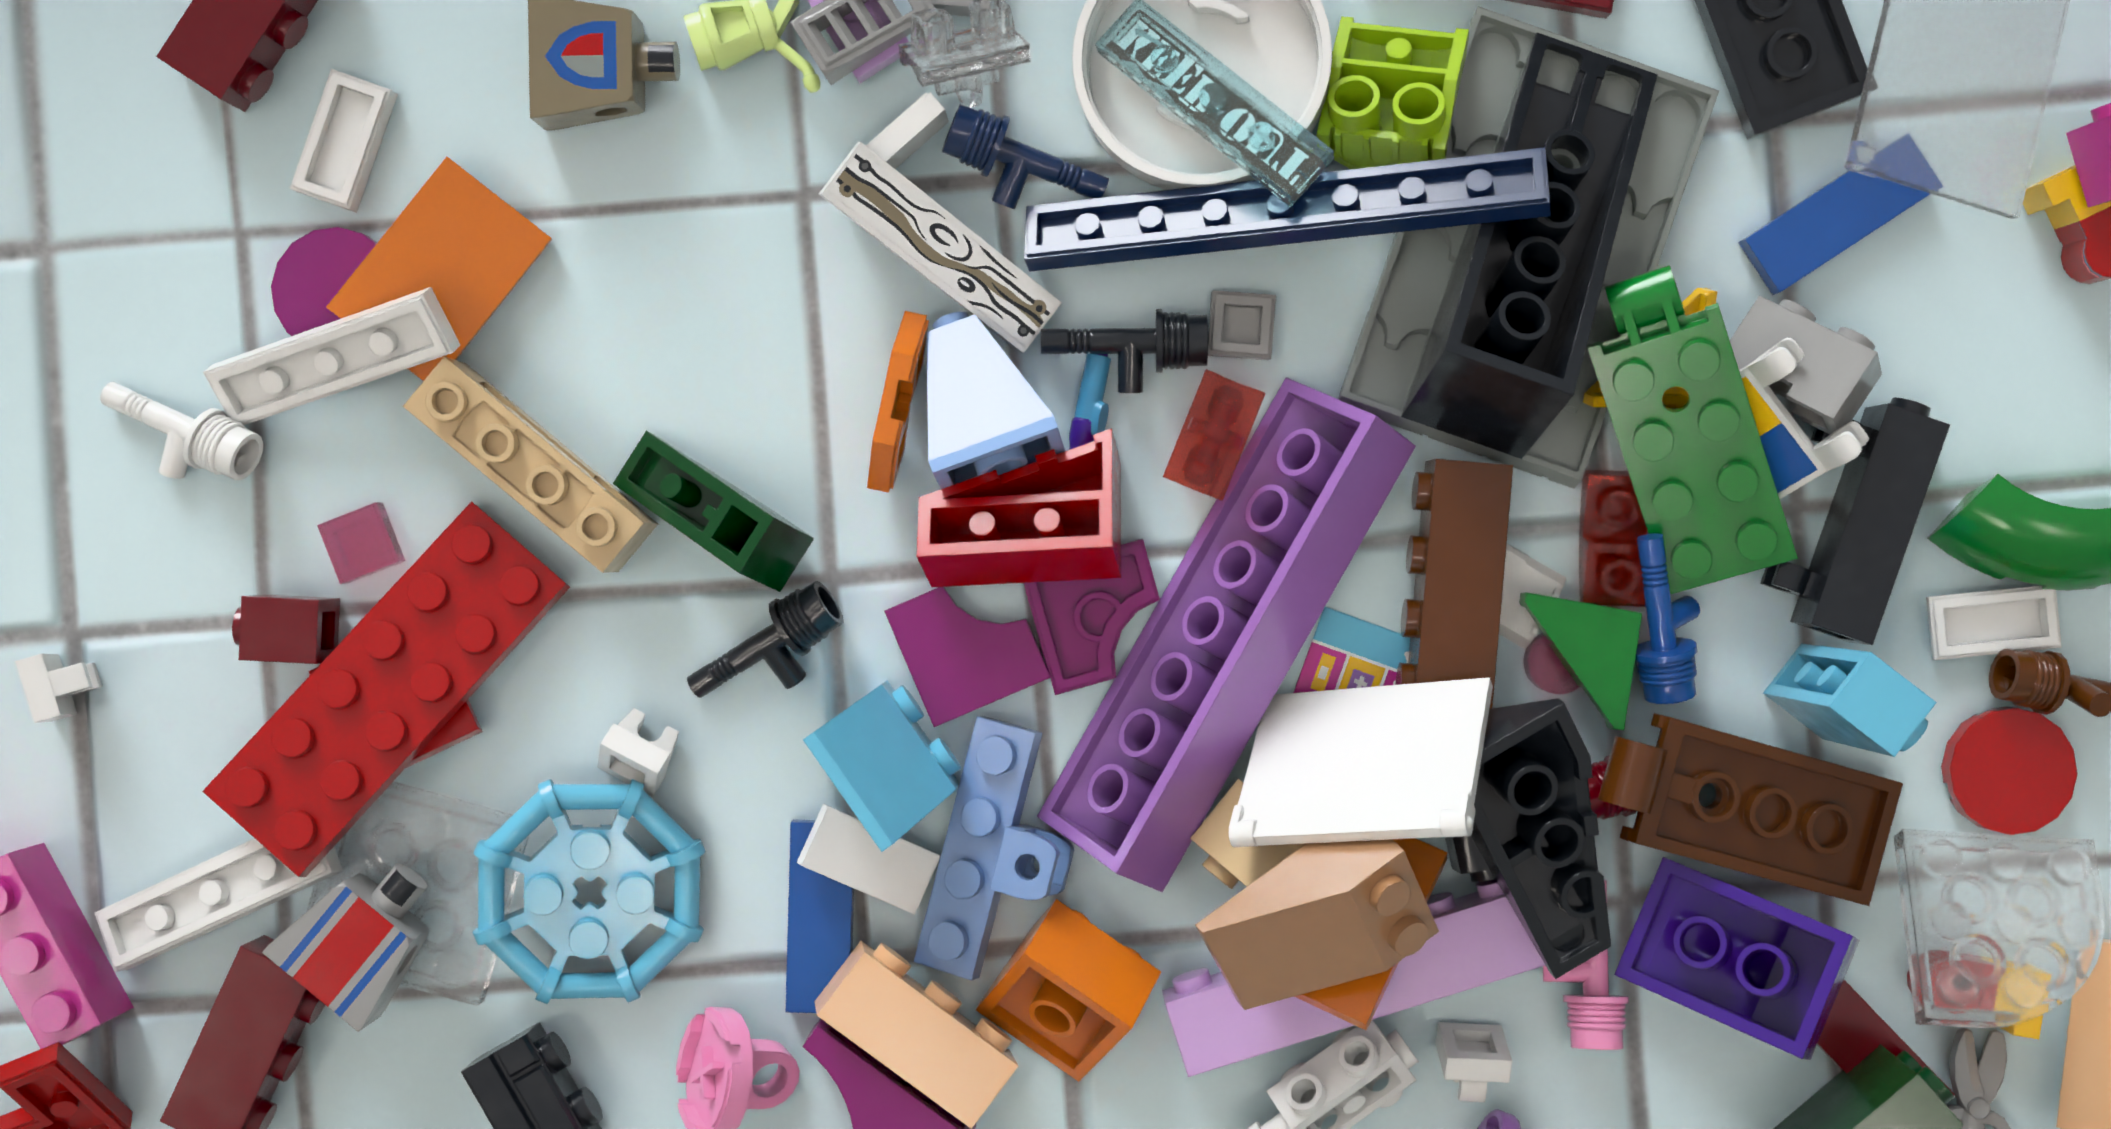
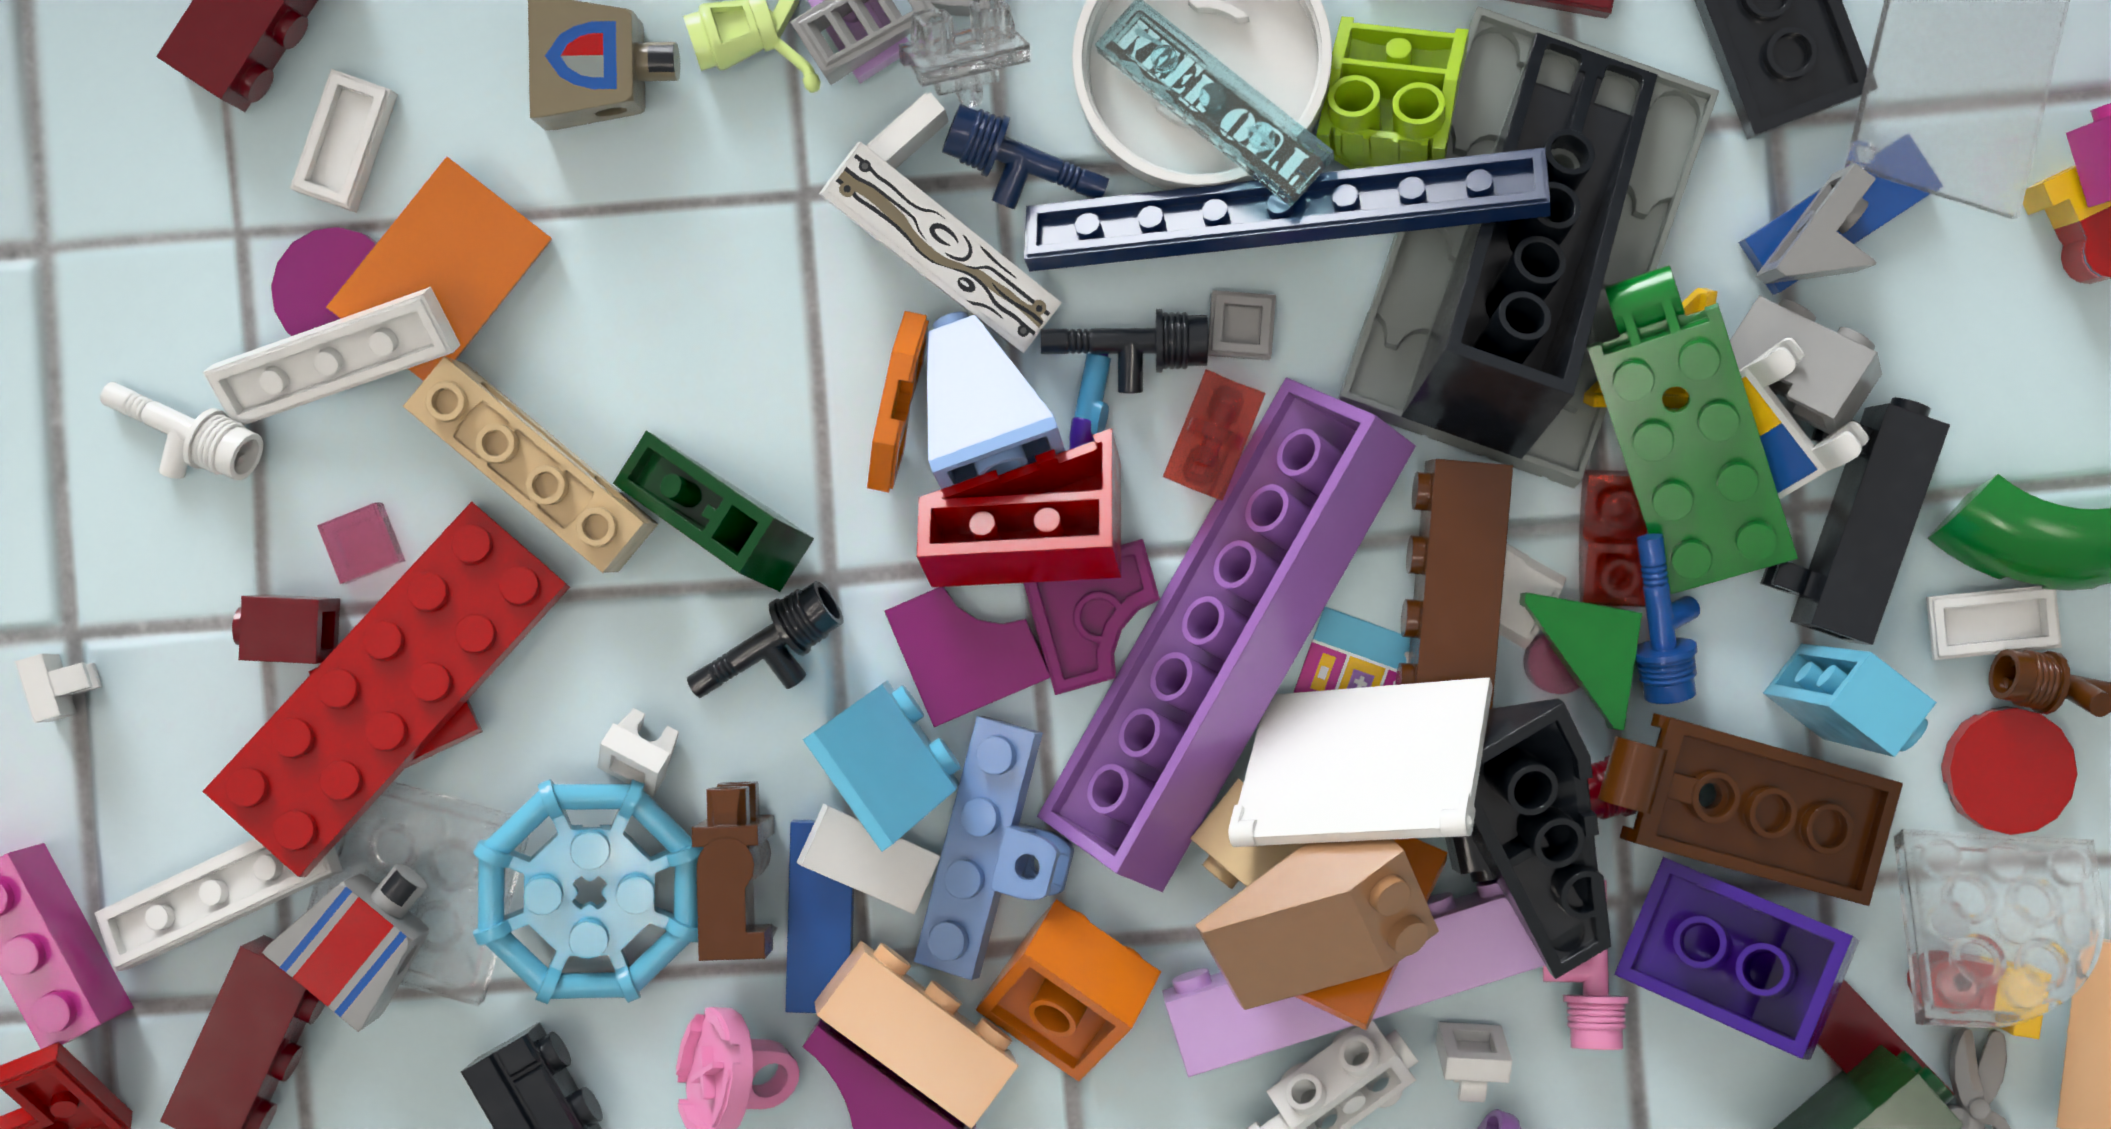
(729, 863): none -> reddish brown hips
(1813, 244): none -> light grey slope

